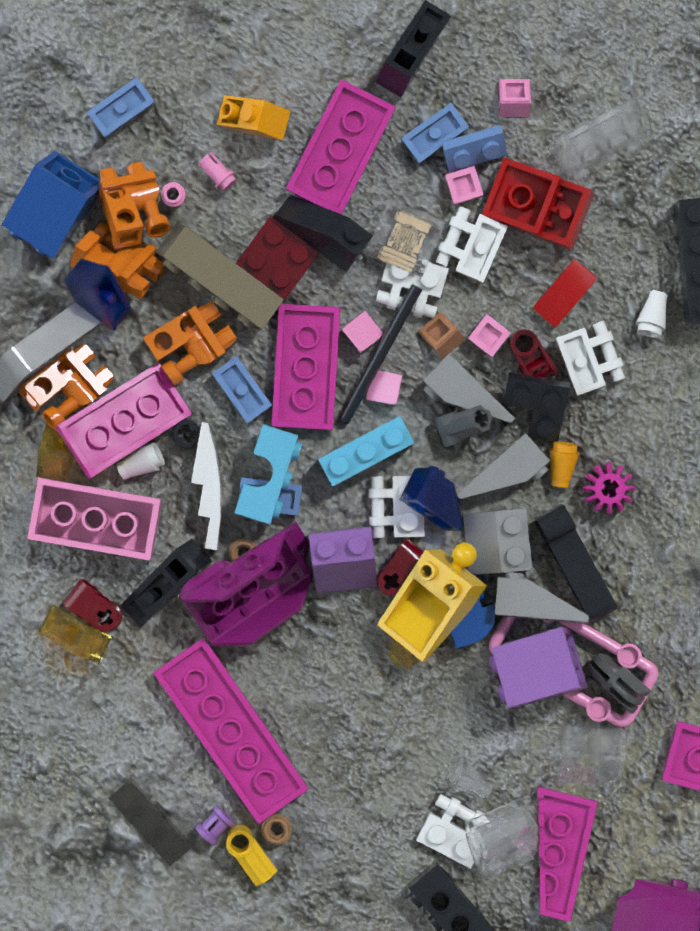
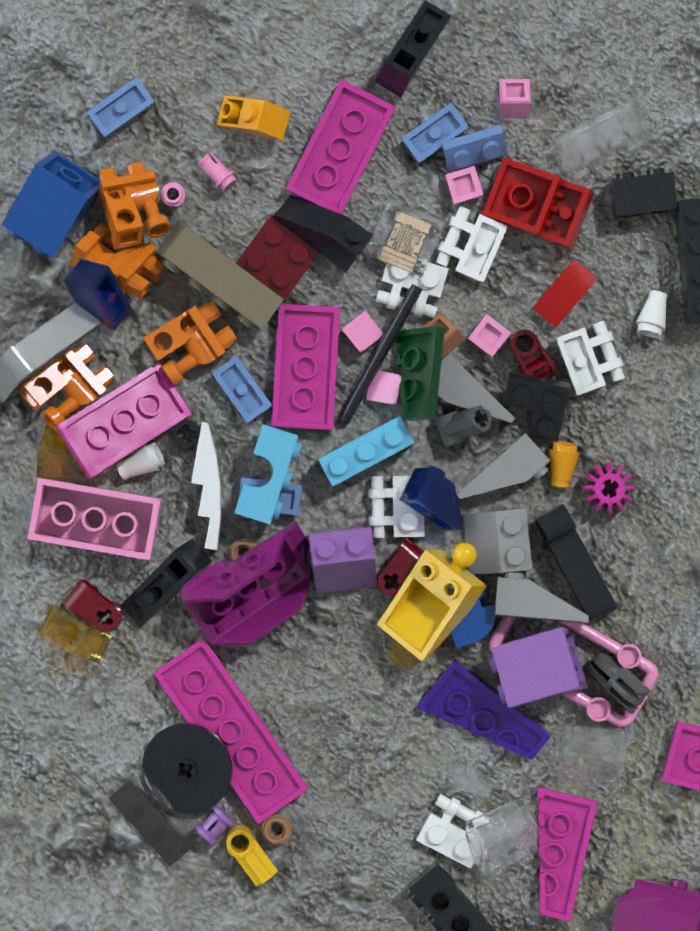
(187, 745): none -> black piece
(420, 367): none -> dark green wing
(474, 705): none -> dark purple wing
(643, 194): none -> black brick

